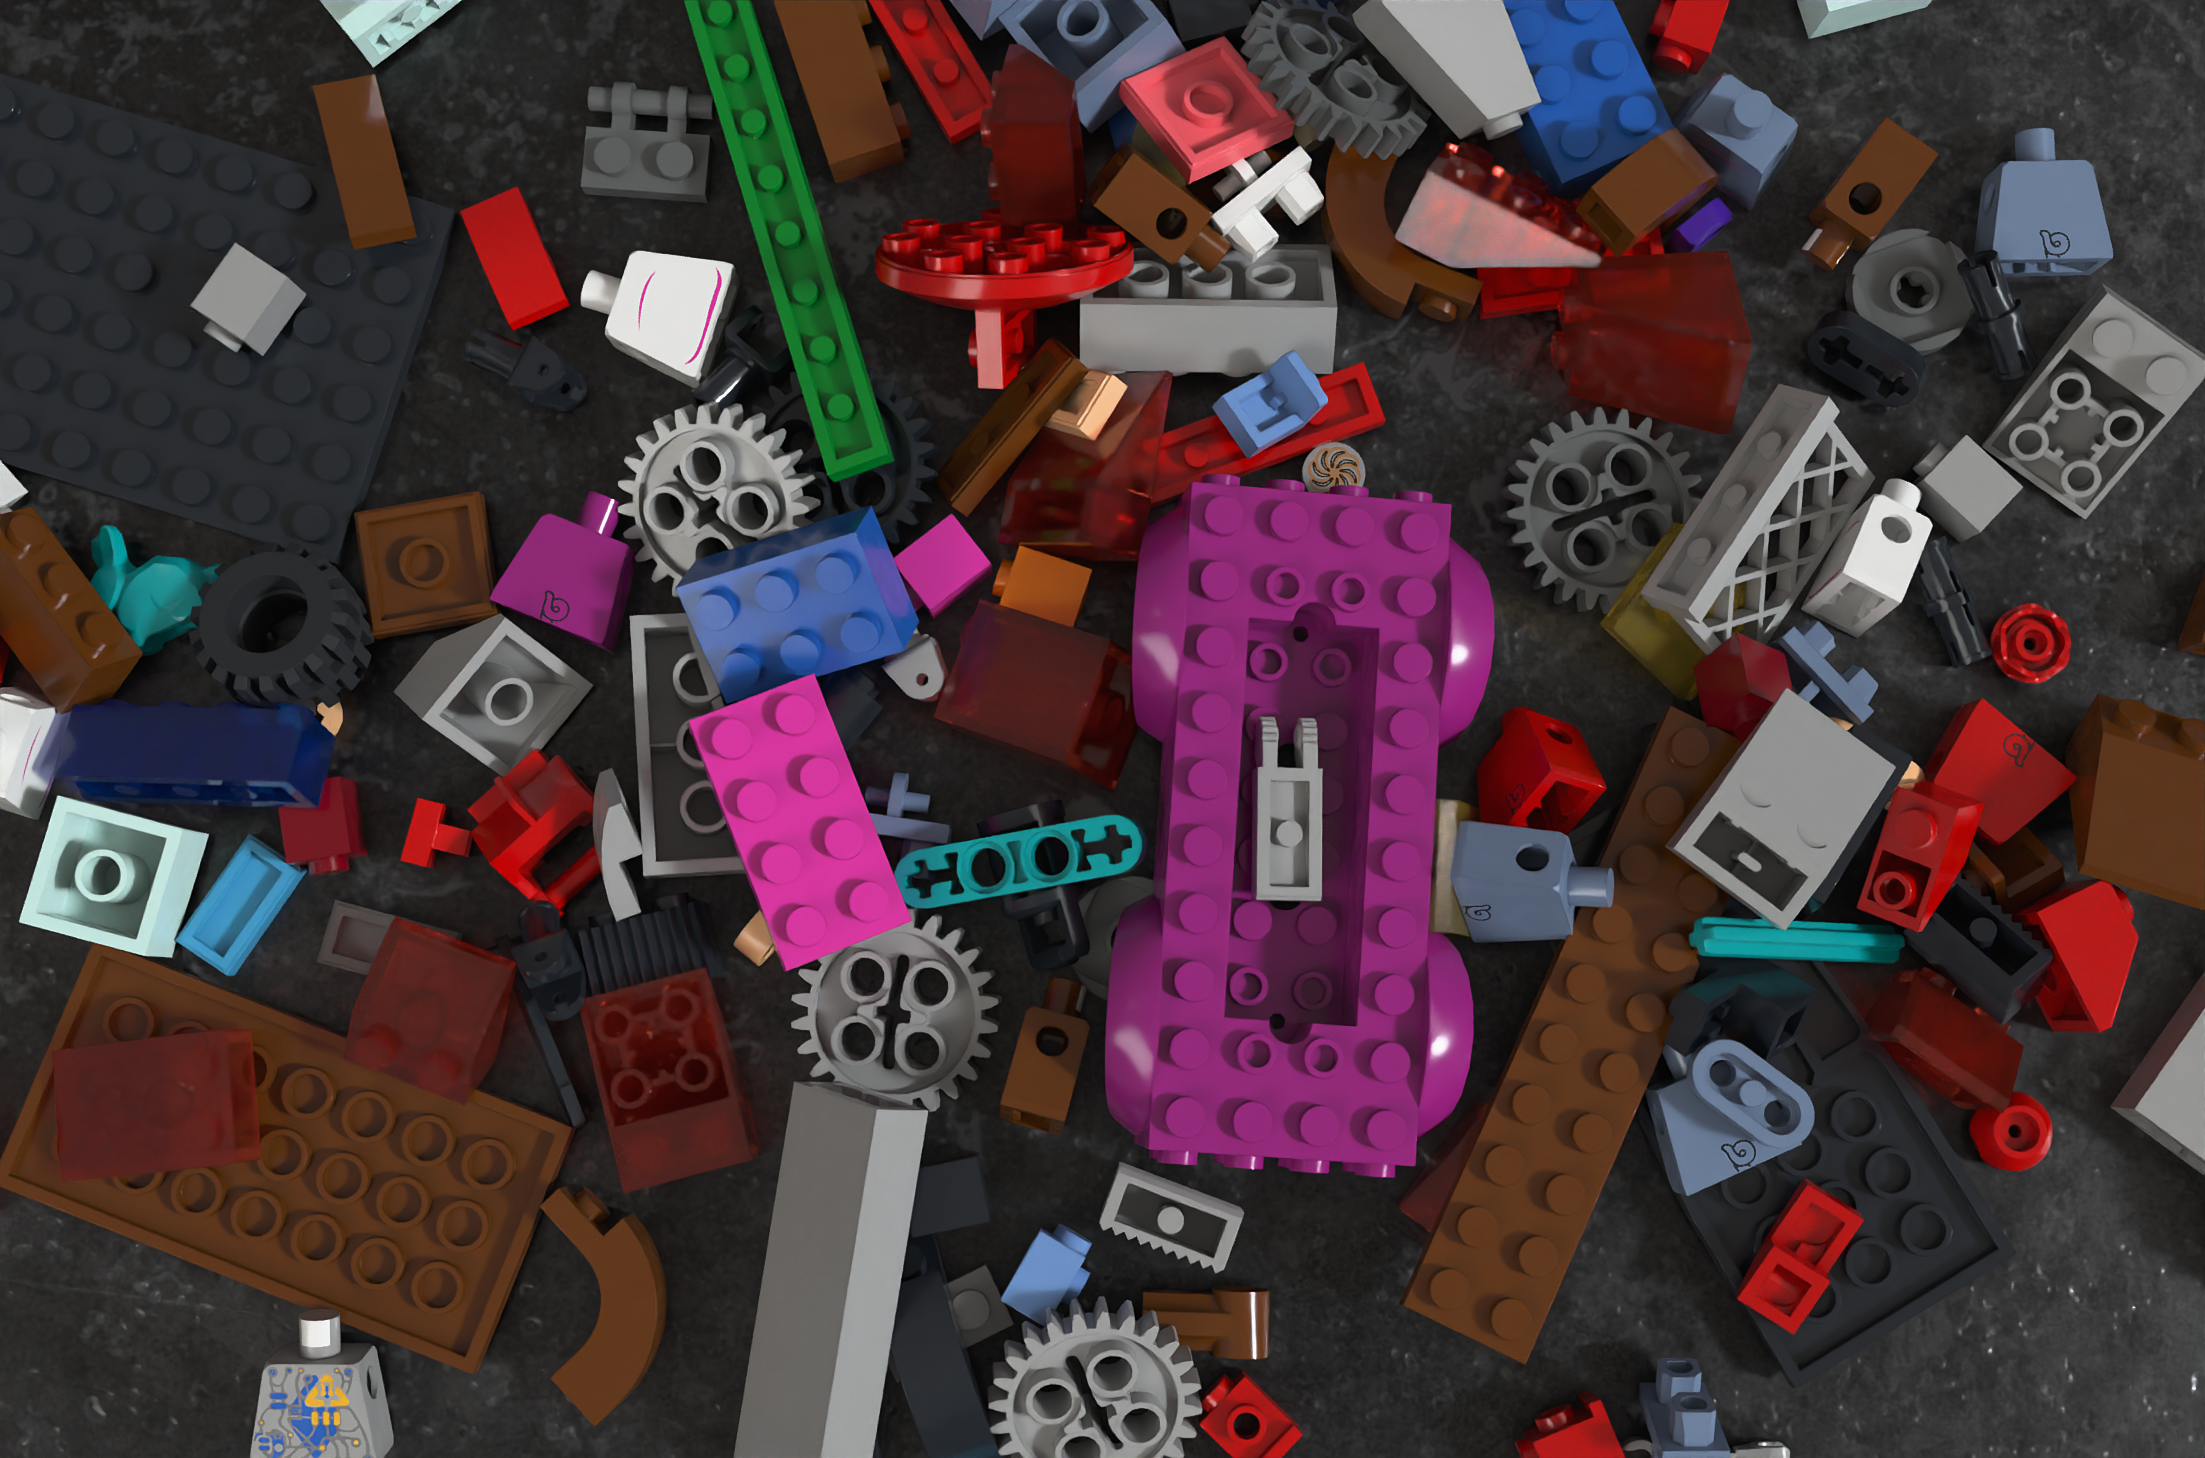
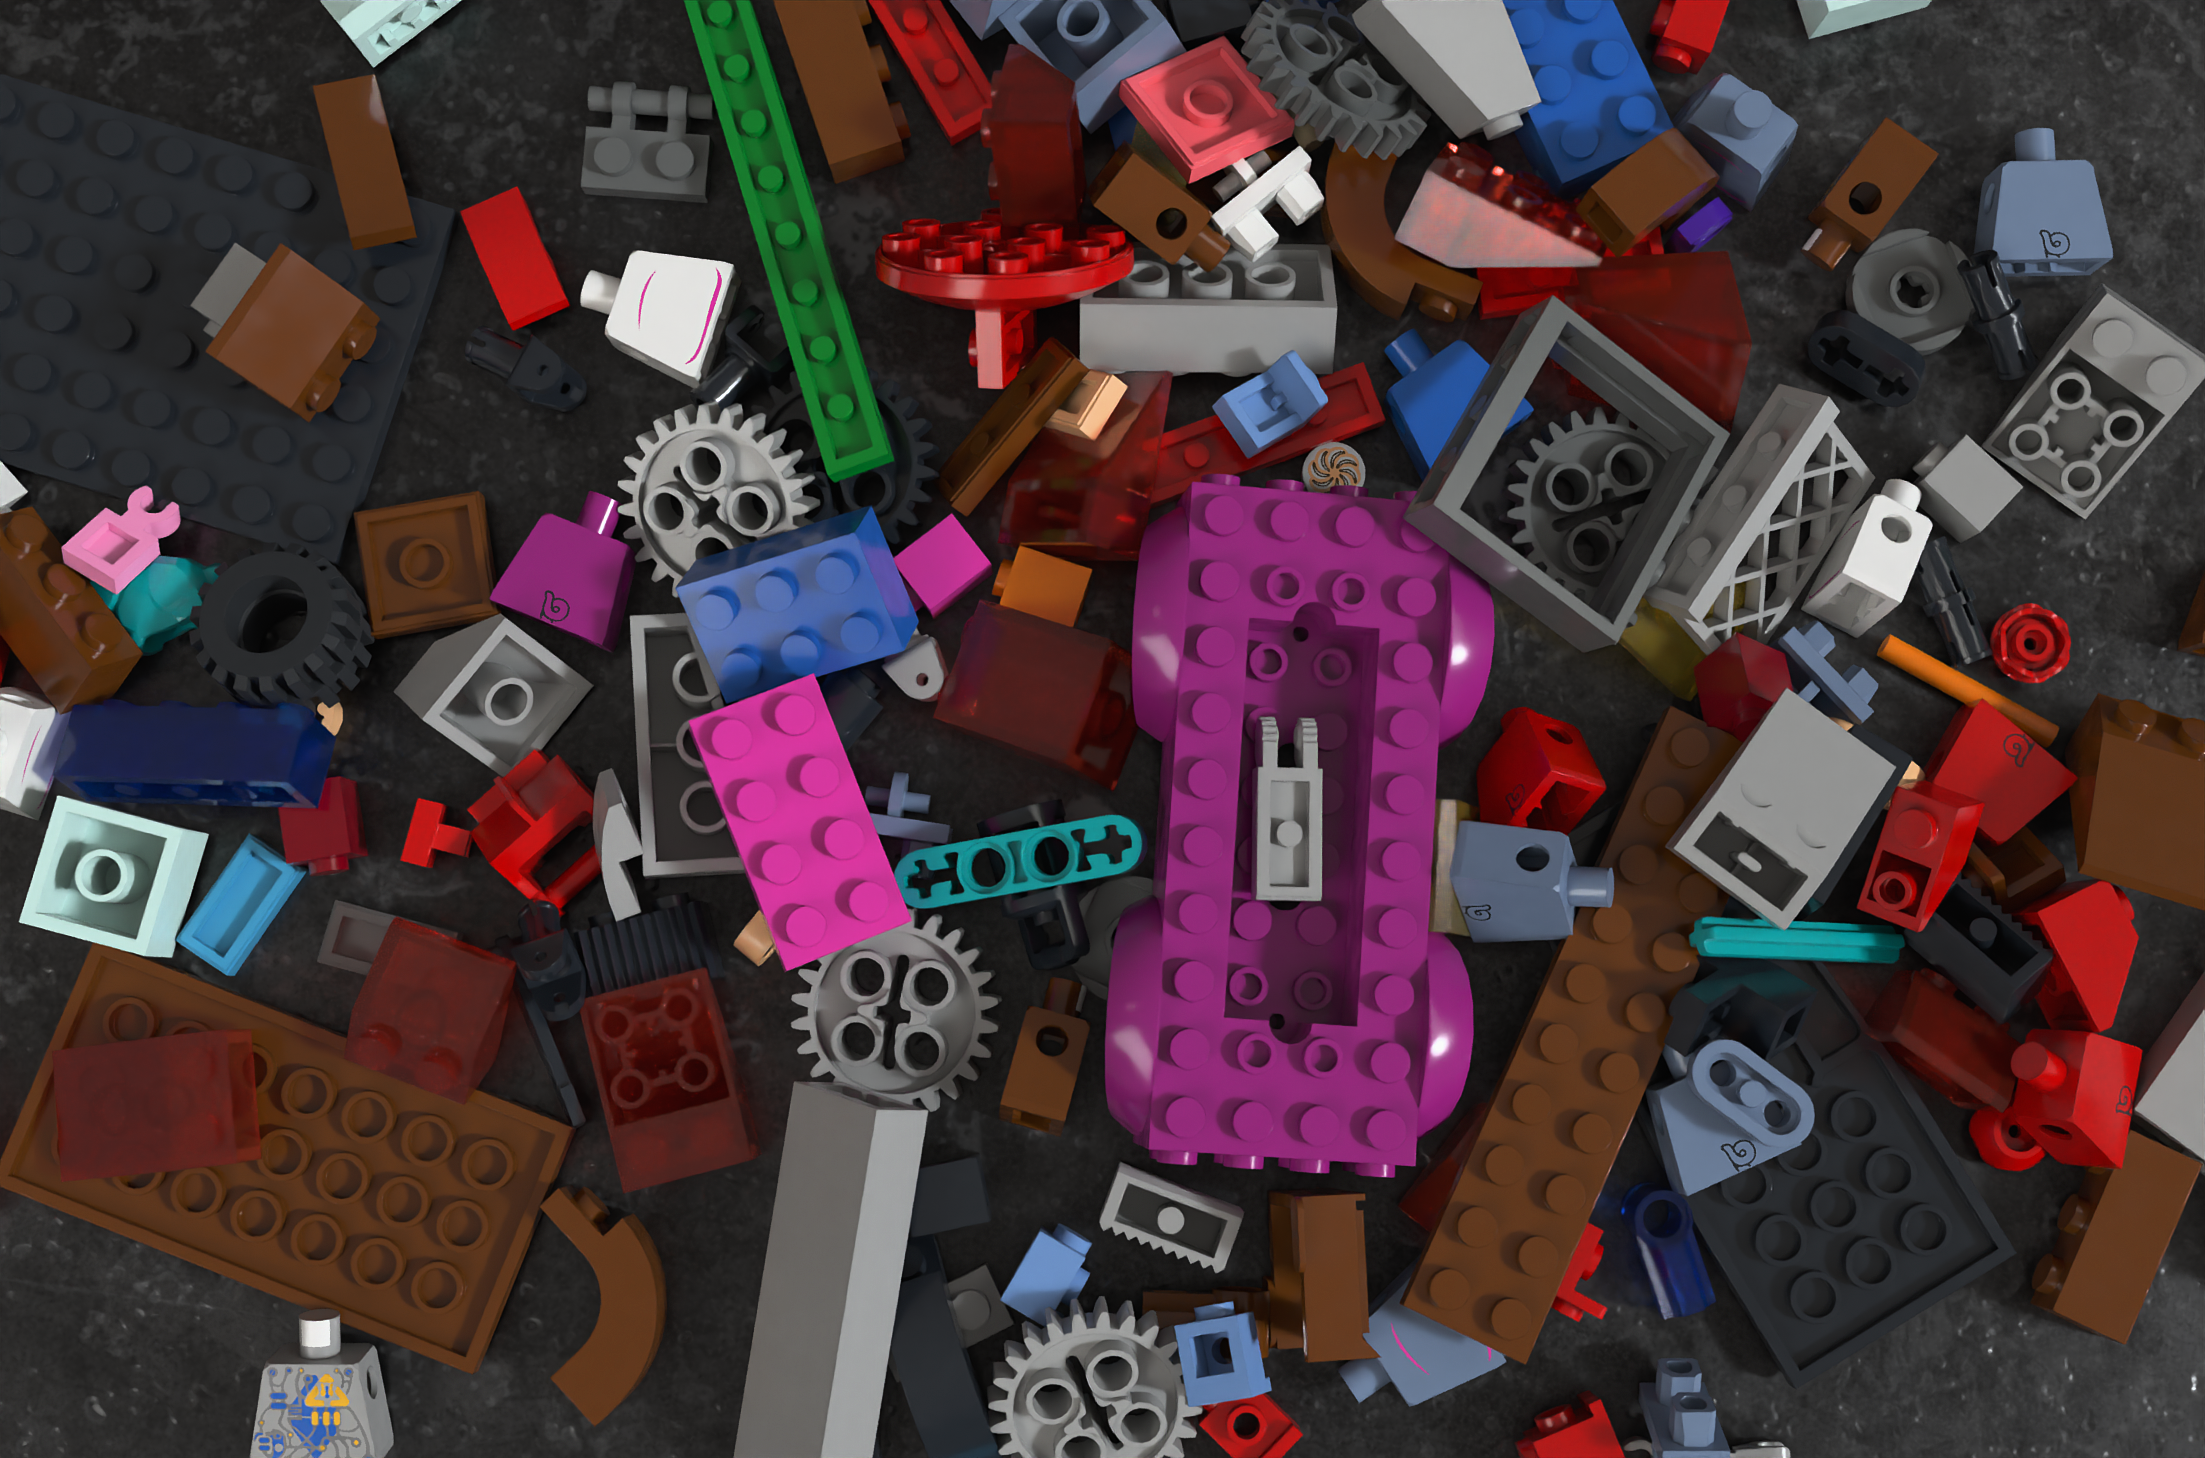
(120, 547): none -> bright pink plate
(295, 334): none -> reddish brown slope
(1205, 1372): none -> medium blue brick
(1318, 1274): none -> reddish brown piece
(1415, 1351): none -> sand blue torso
(1434, 395): none -> blue torso
(1581, 1266): none -> red bracket
(1633, 390): none -> dark grey window
(1669, 1253): none -> clear blue piece
(1797, 1256): red slope -> none
(1964, 688): none -> orange bar
(2076, 1094): none -> red torso
(2115, 1239): none -> reddish brown brick

